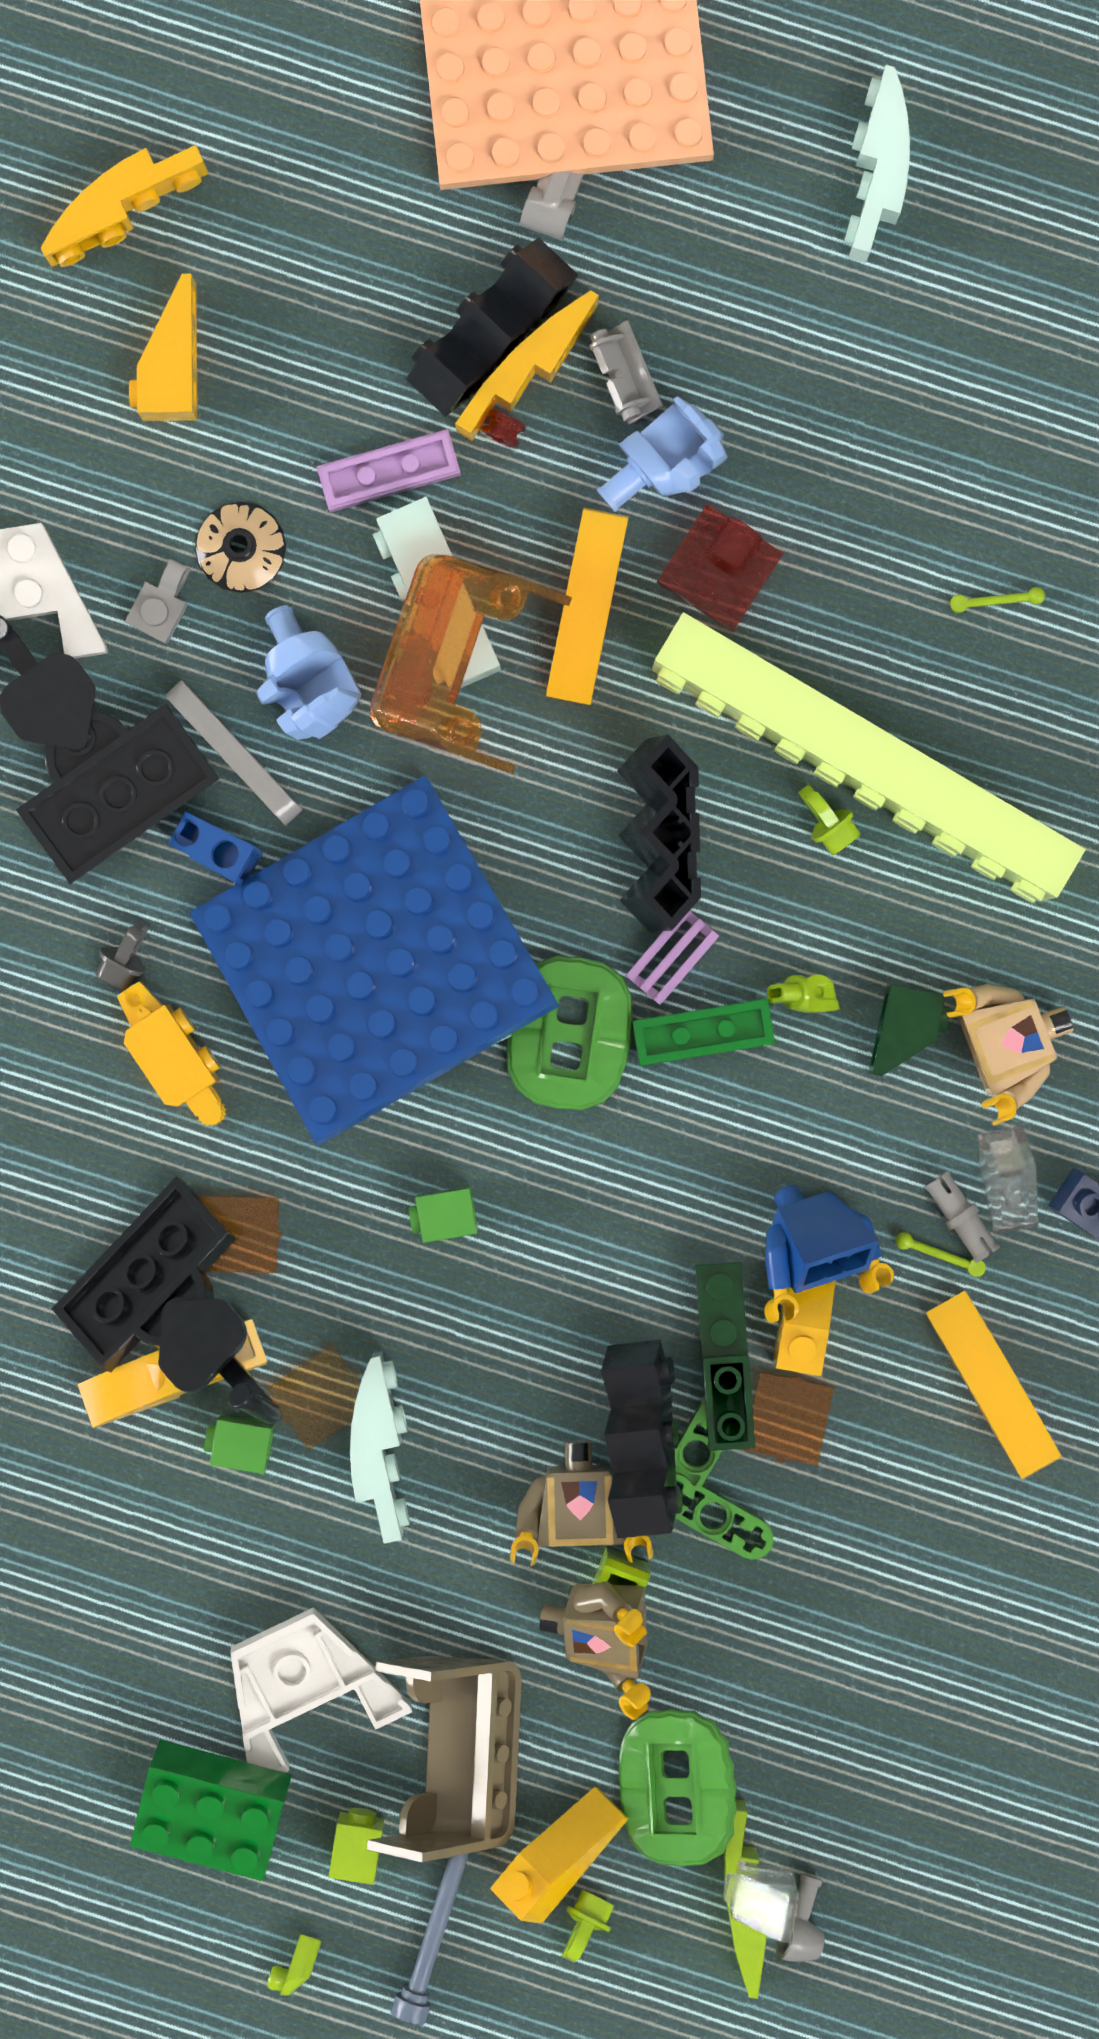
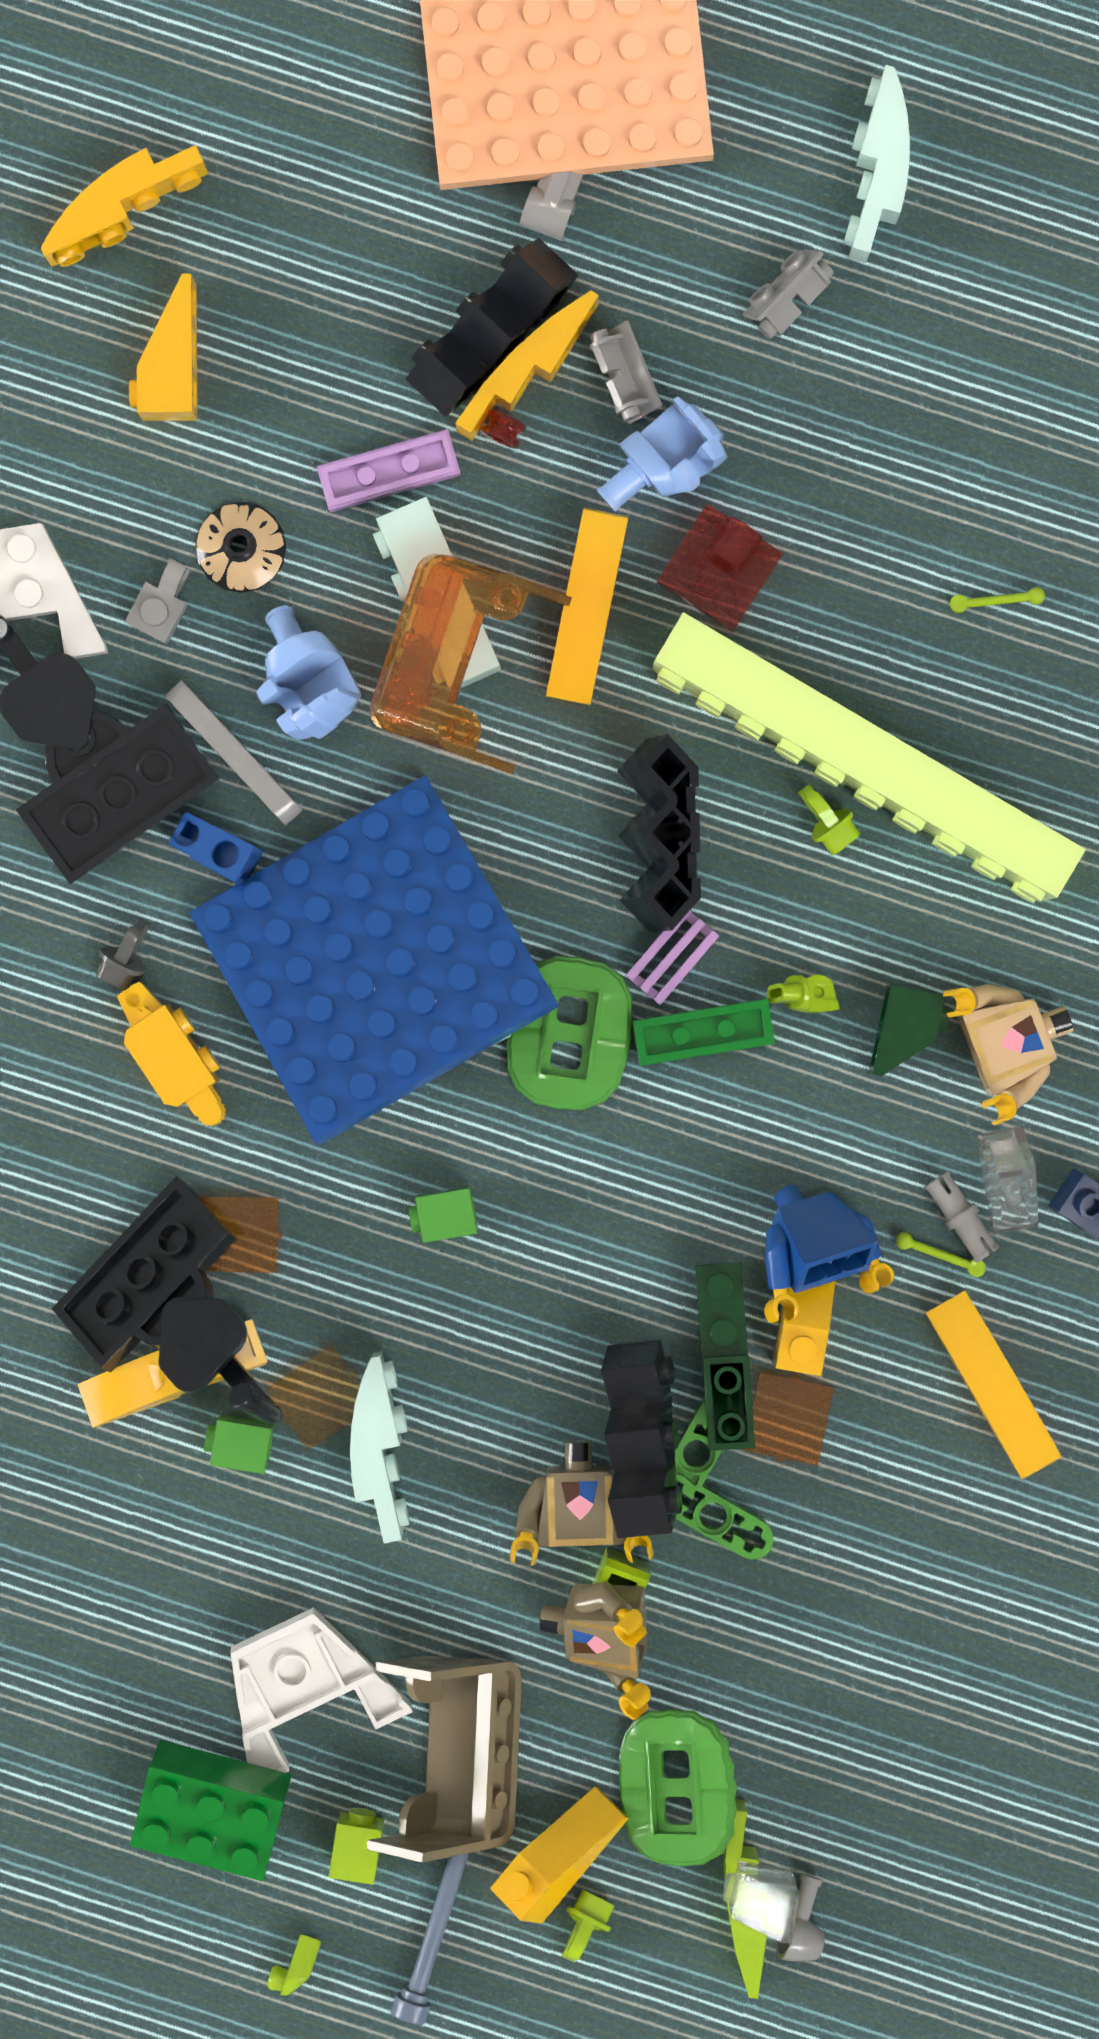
(774, 302): none -> light grey hinge

